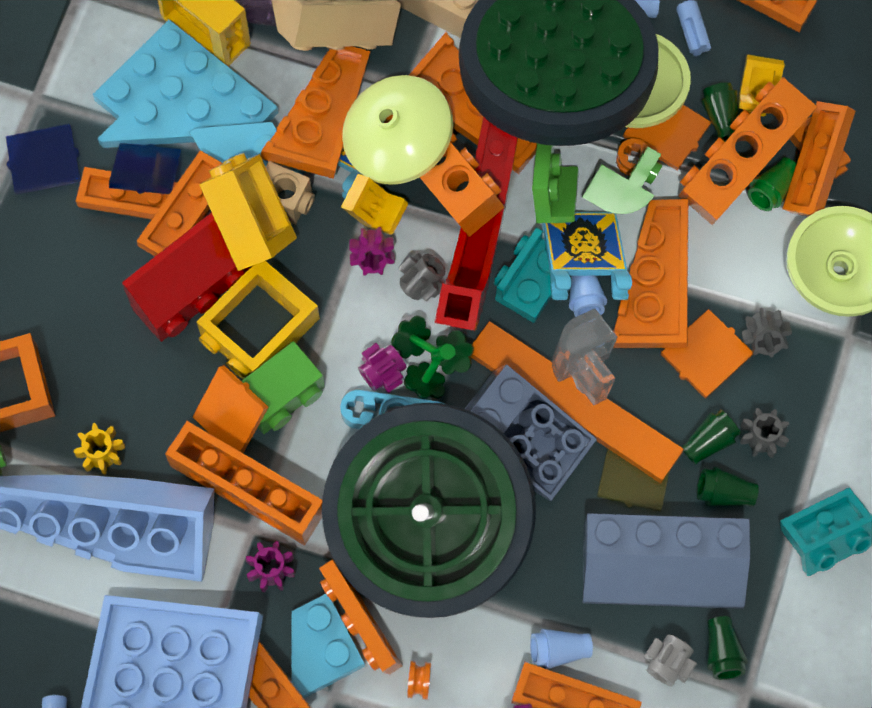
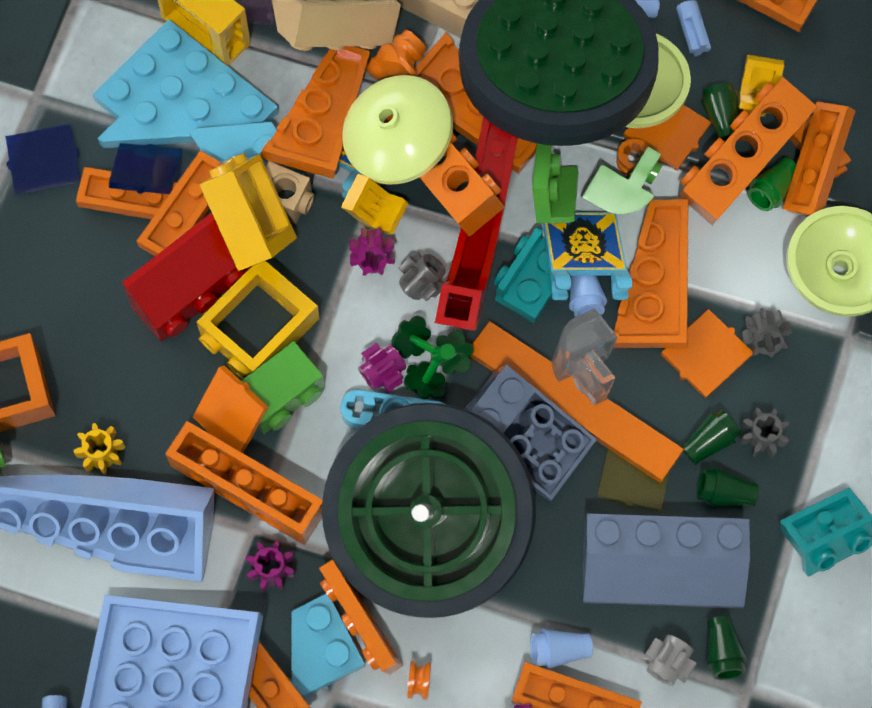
(397, 57): none -> orange animal

